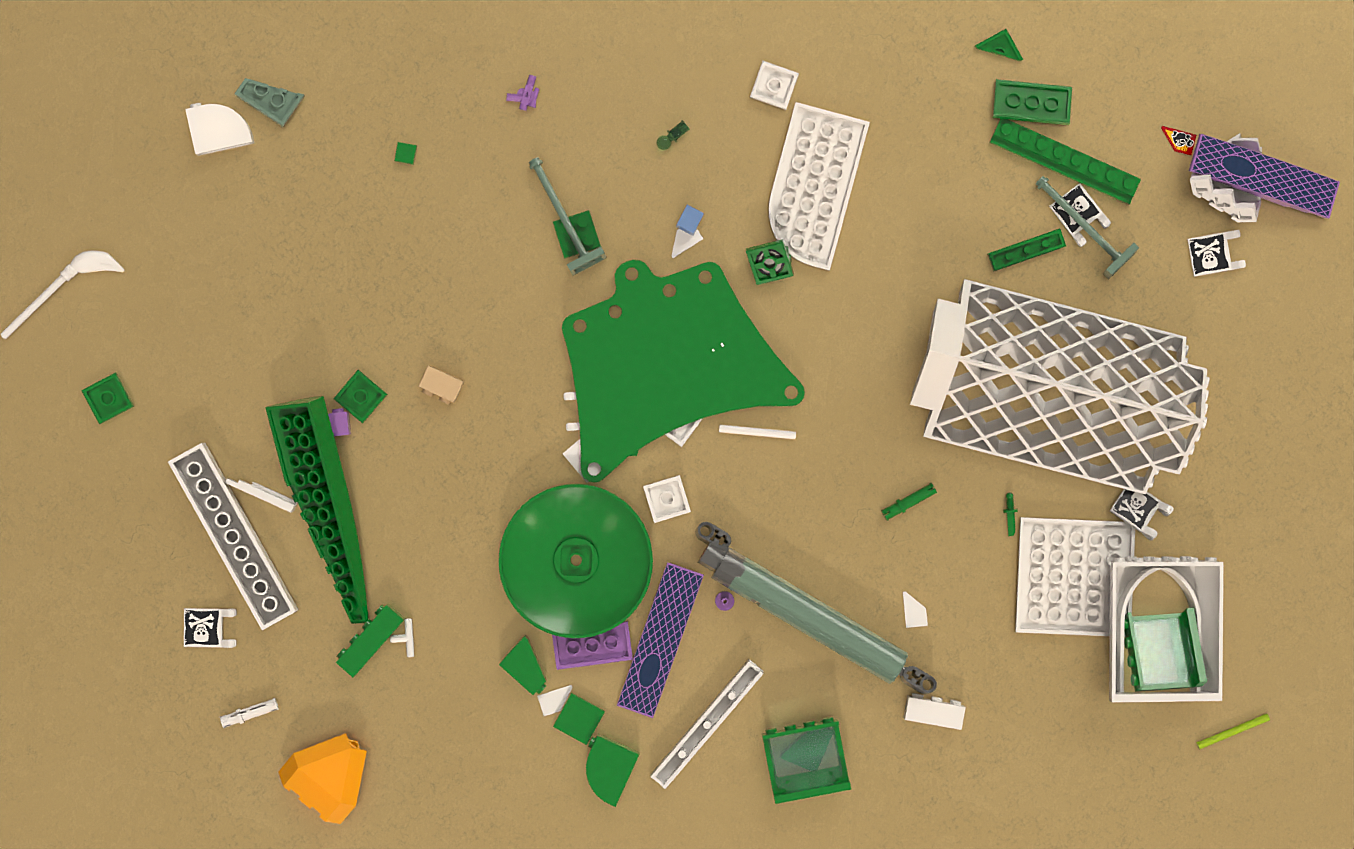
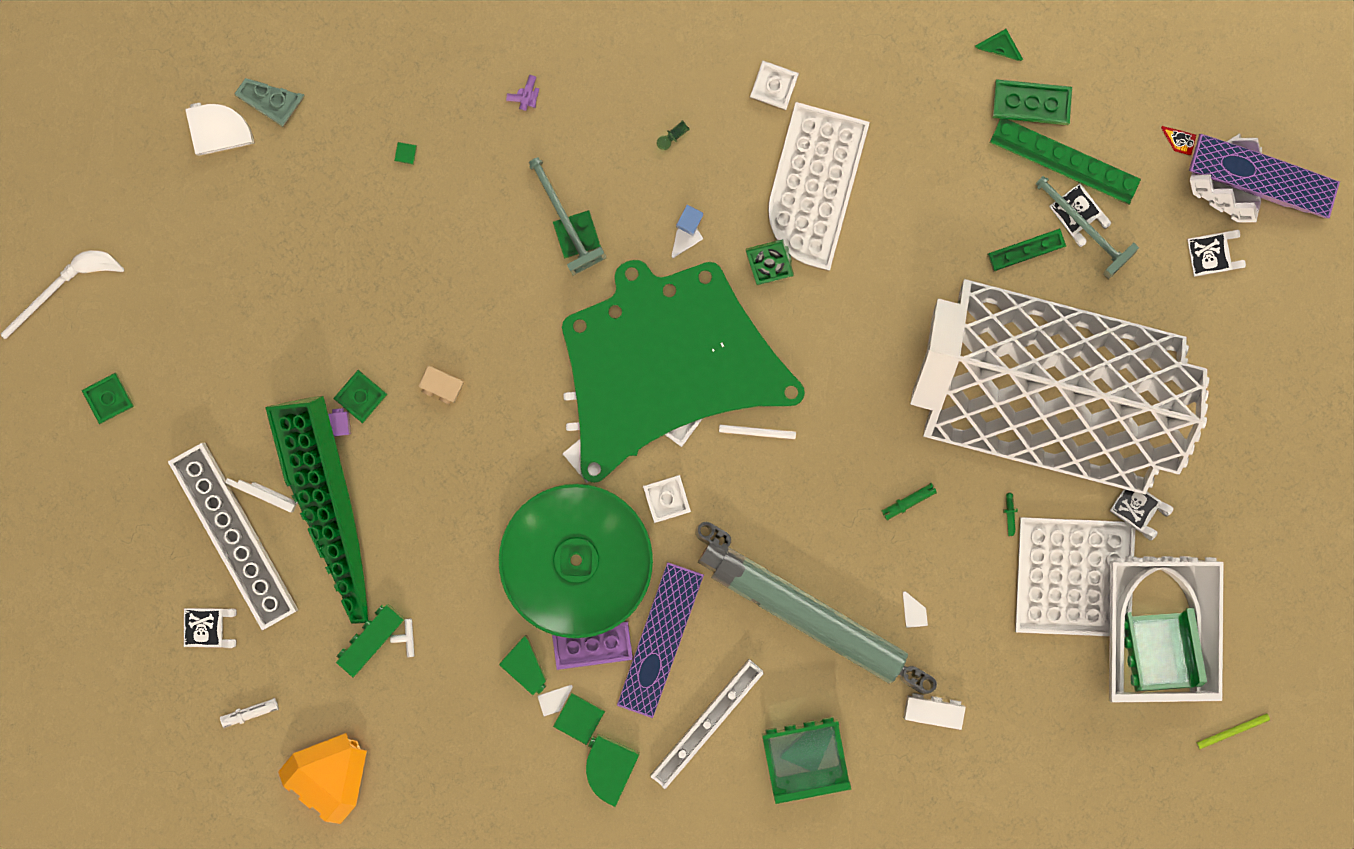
(724, 595): medium lavender tile -> none

